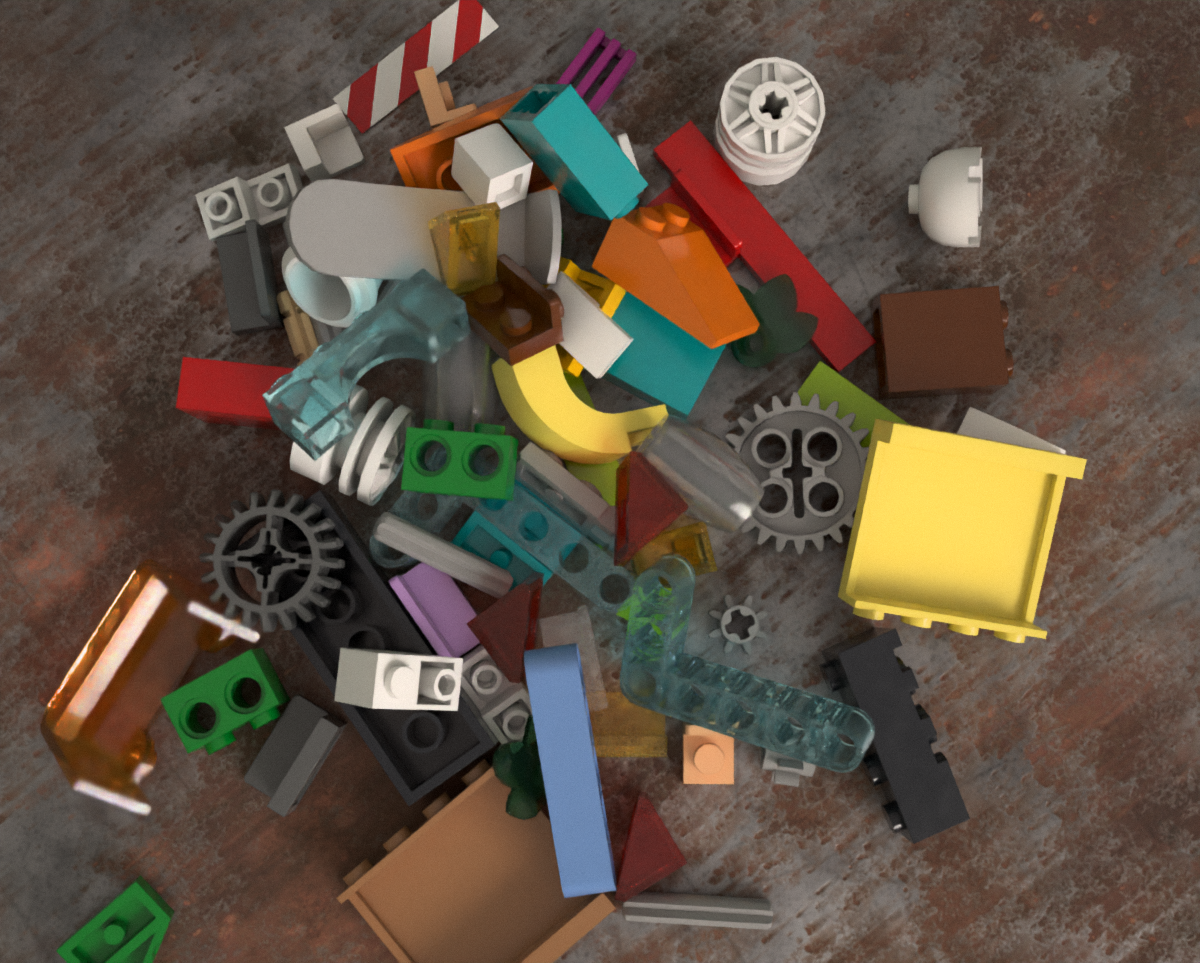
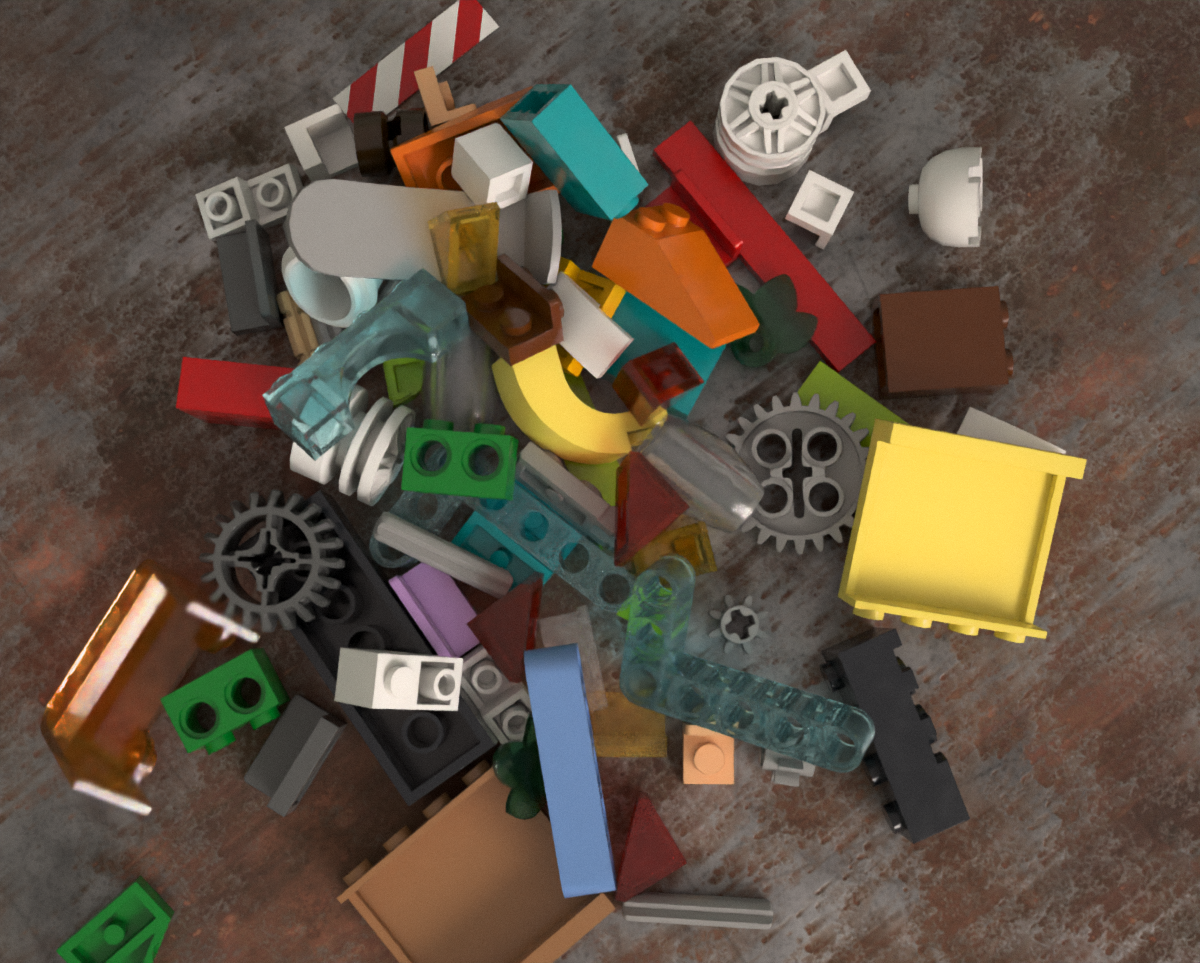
(378, 133): none -> dark brown wheel
(403, 379): none -> lime tile
(611, 48): magenta tile -> none
(655, 382): none -> clear red slope
(819, 206): none -> white panel
(840, 85): none -> white panel

